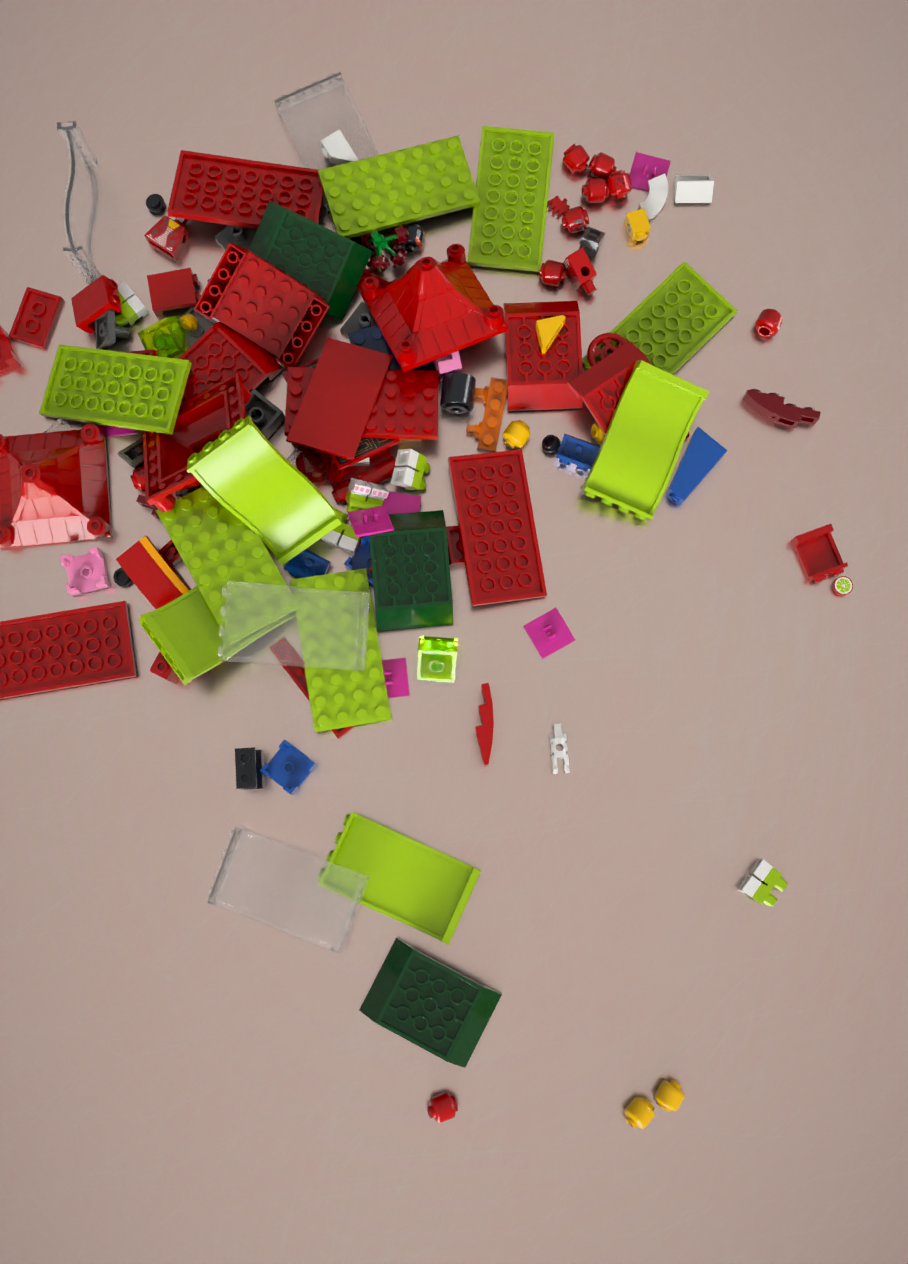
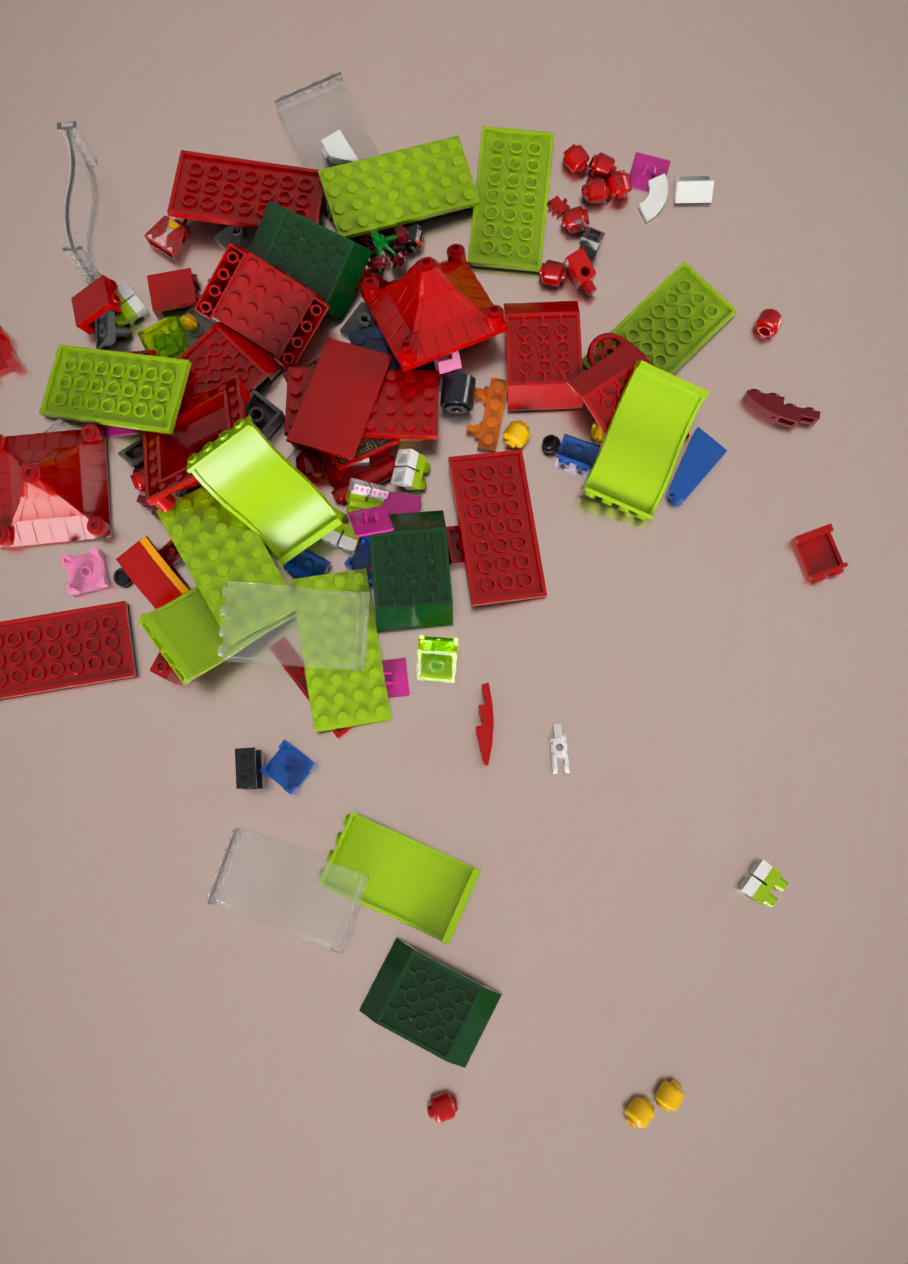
(35, 318): red tile -> none
(155, 203): black plate -> none
(547, 330): yellow slope -> none
(549, 633): dark pink piece -> none
(637, 225): yellow brick -> none
(842, 586): tile -> none

